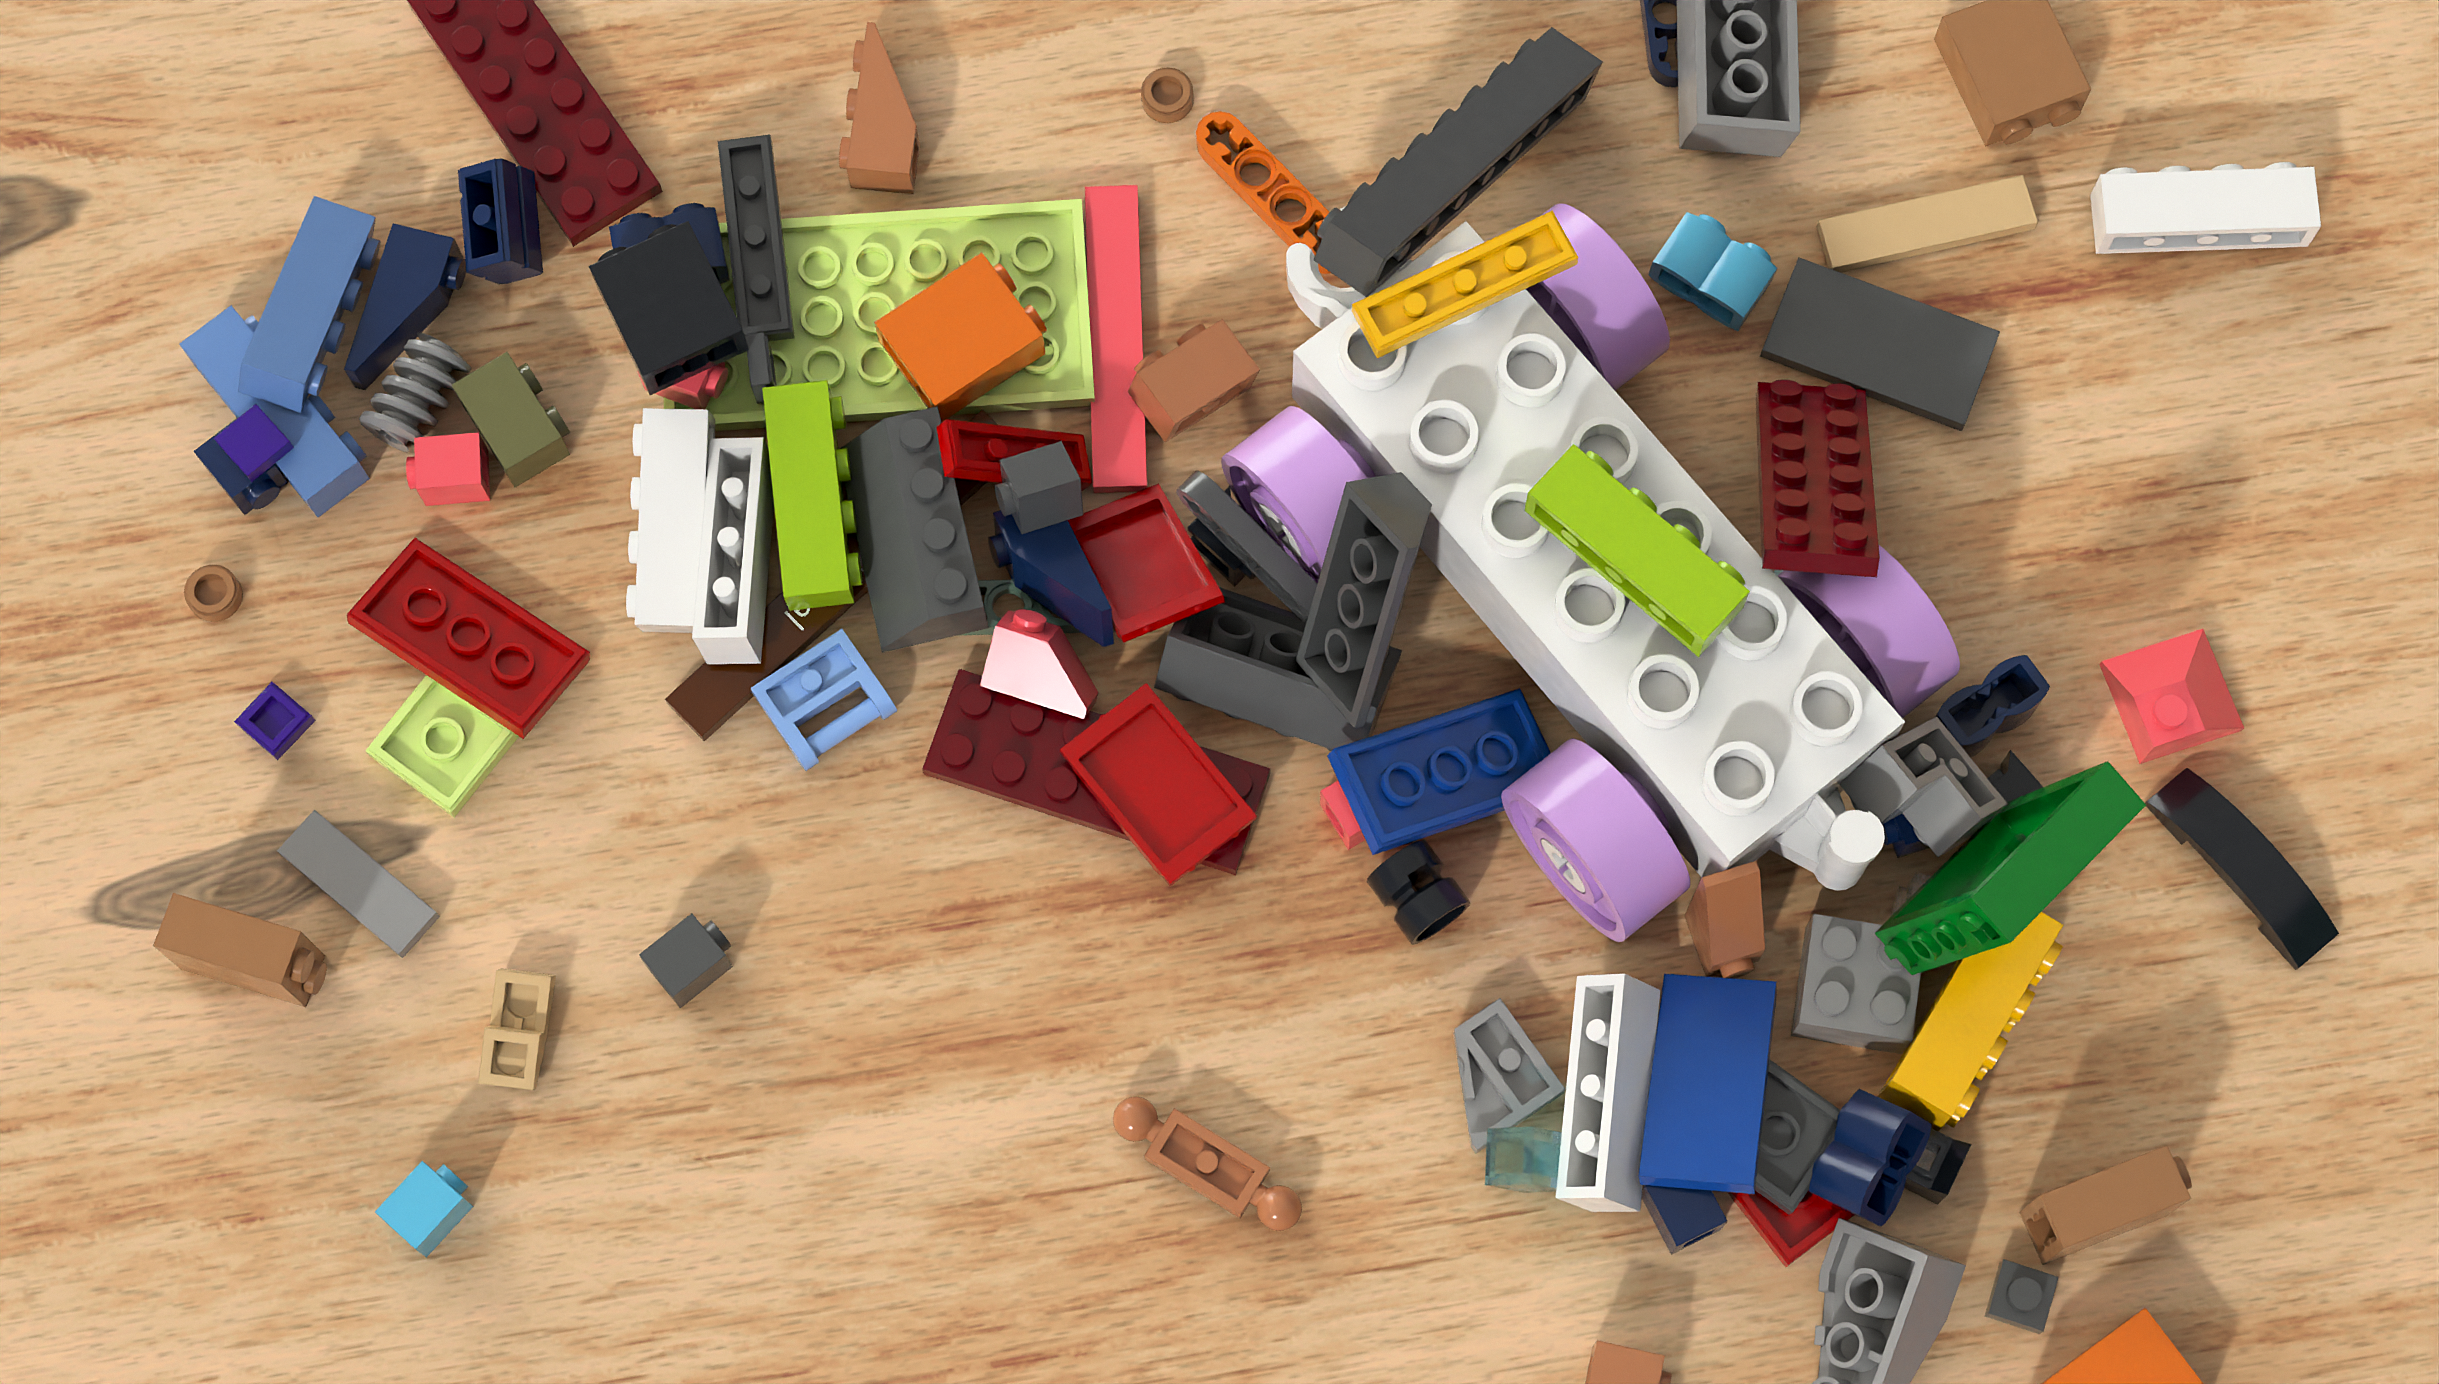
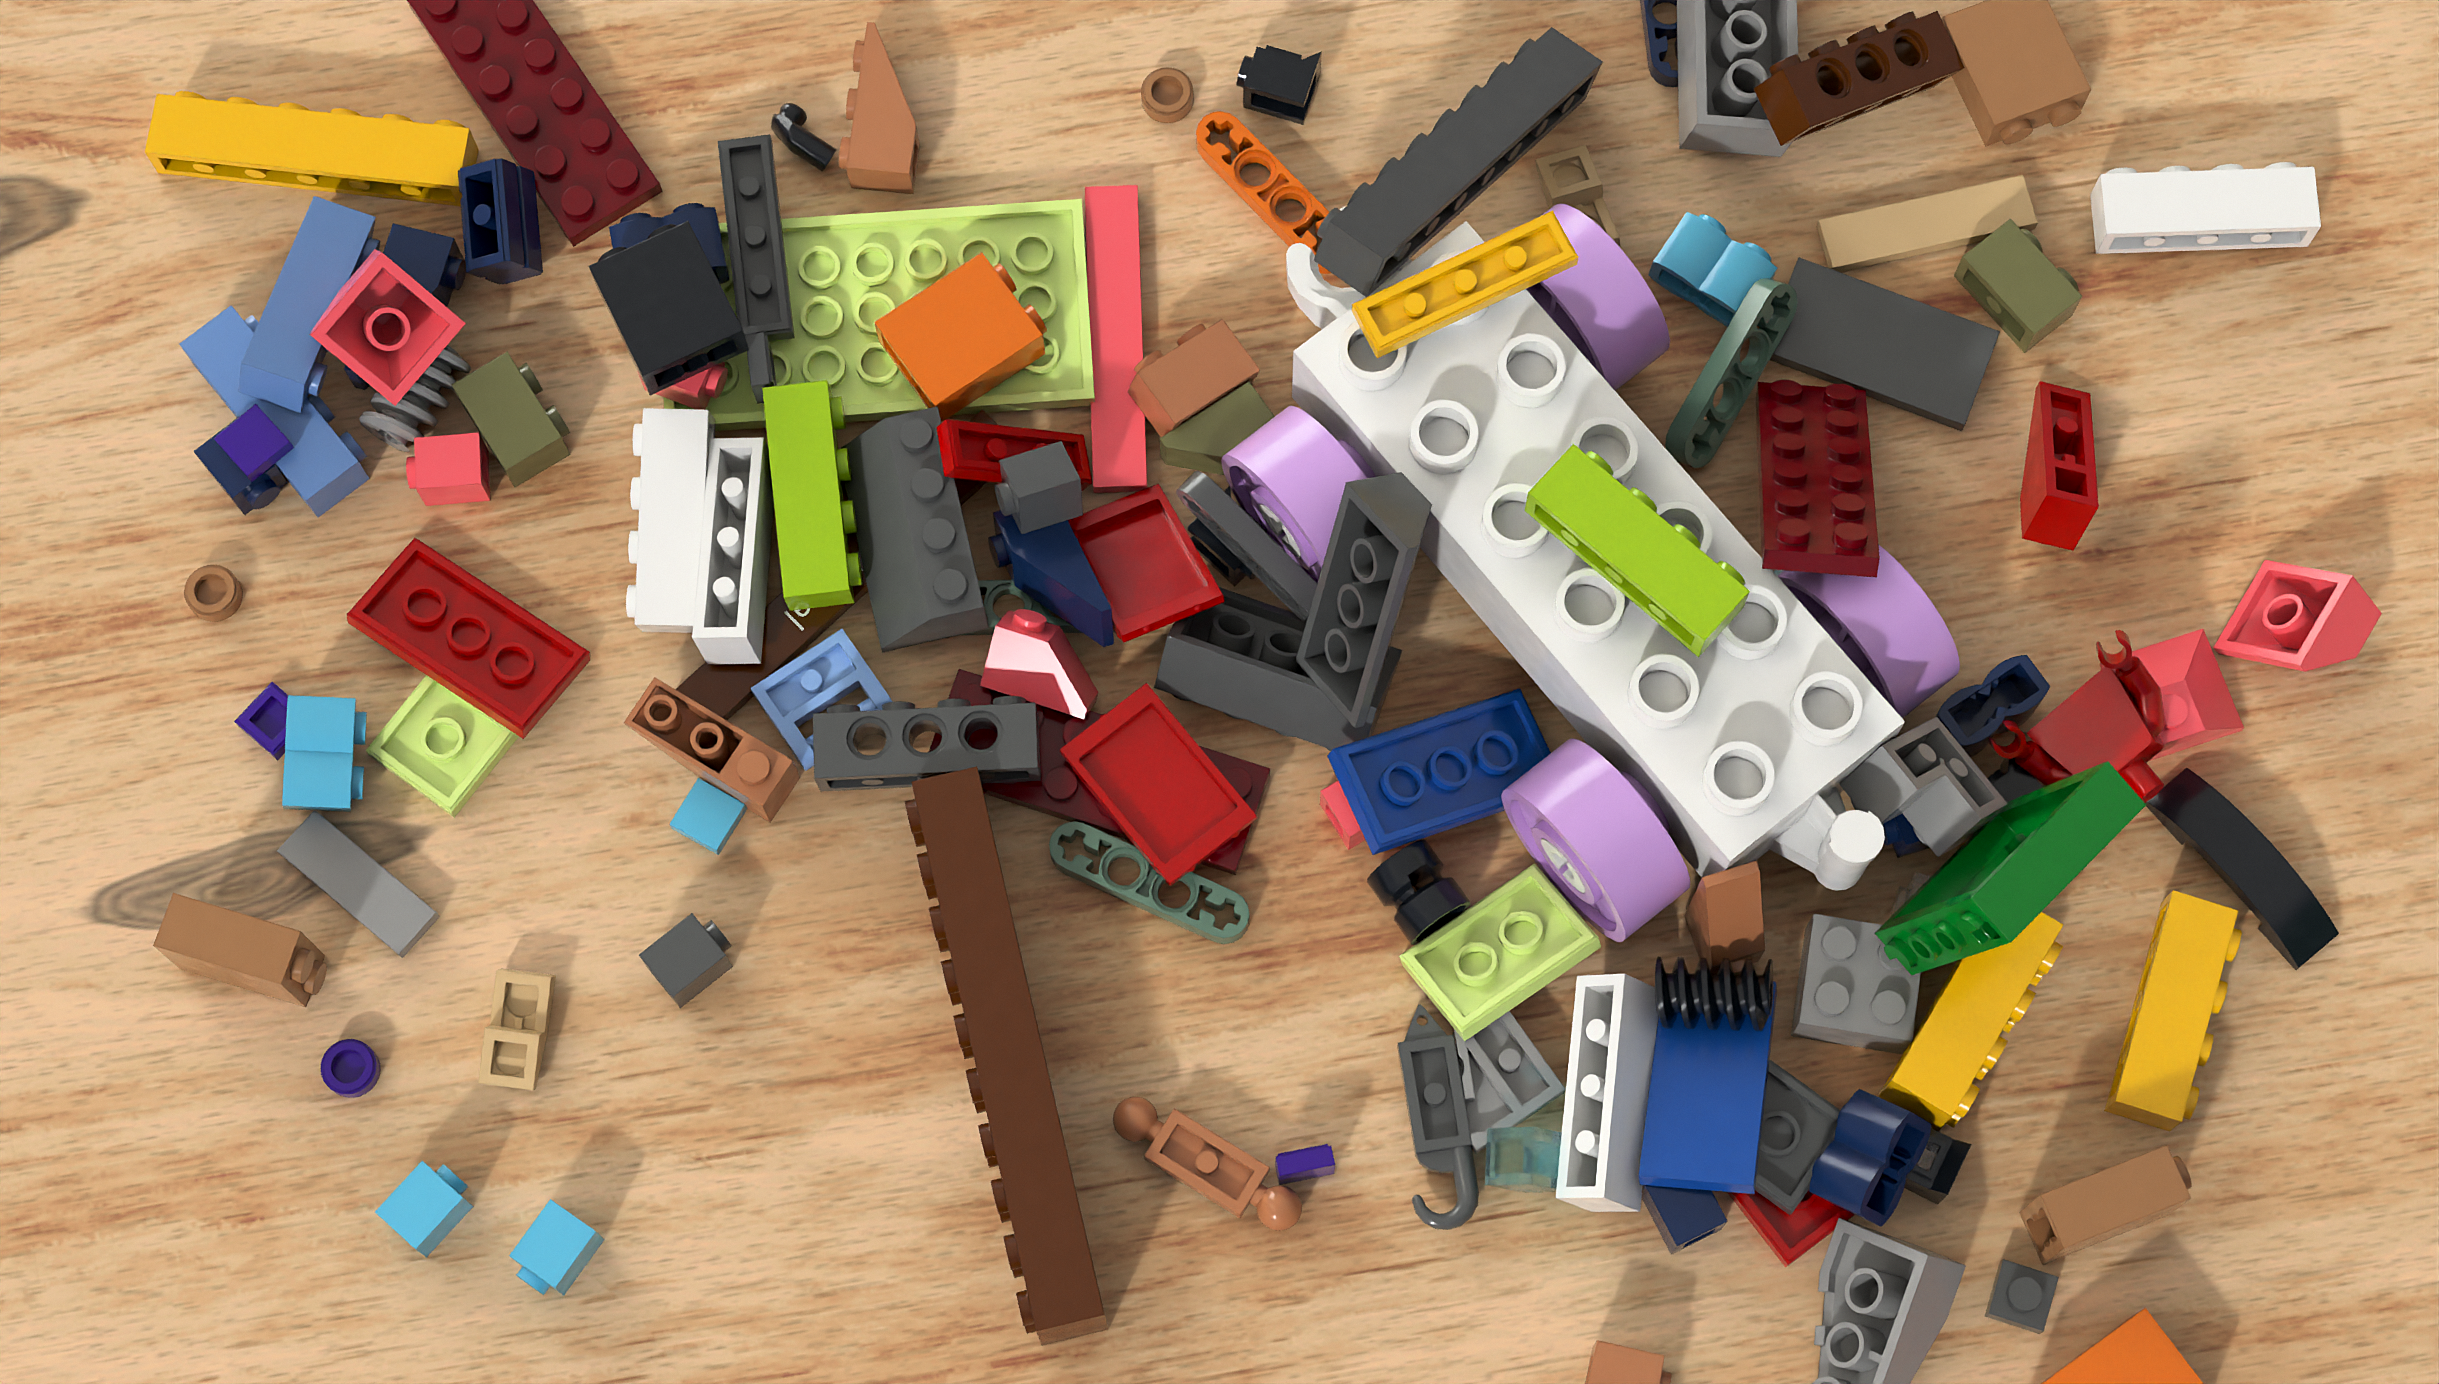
(309, 148): none -> yellow brick
(321, 753): none -> medium azure brick
(350, 1068): none -> dark purple tile
(386, 327): none -> coral slope
(555, 1249): none -> medium azure brick
(708, 816): none -> medium azure tile
(714, 749): none -> nougat slope
(801, 142): none -> black arm
(840, 730): none -> dark grey brick
(1009, 1058): none -> reddish brown brick
(1145, 890): none -> sand green beam
(1215, 431): none -> olive slope
(1279, 82): none -> black window
(1304, 1164): none -> dark purple tile
(1438, 1116): none -> dark grey plate
(1500, 952): none -> yellowish green tile
(1574, 181): none -> tan slope
(1713, 994): none -> black piece
(1766, 305): none -> sand green beam
(1858, 76): none -> reddish brown brick
(2018, 285): none -> olive brick
(2059, 468): none -> red slope
(2105, 720): none -> red torso
(2173, 1011): none -> yellow brick
(2299, 618): none -> coral slope

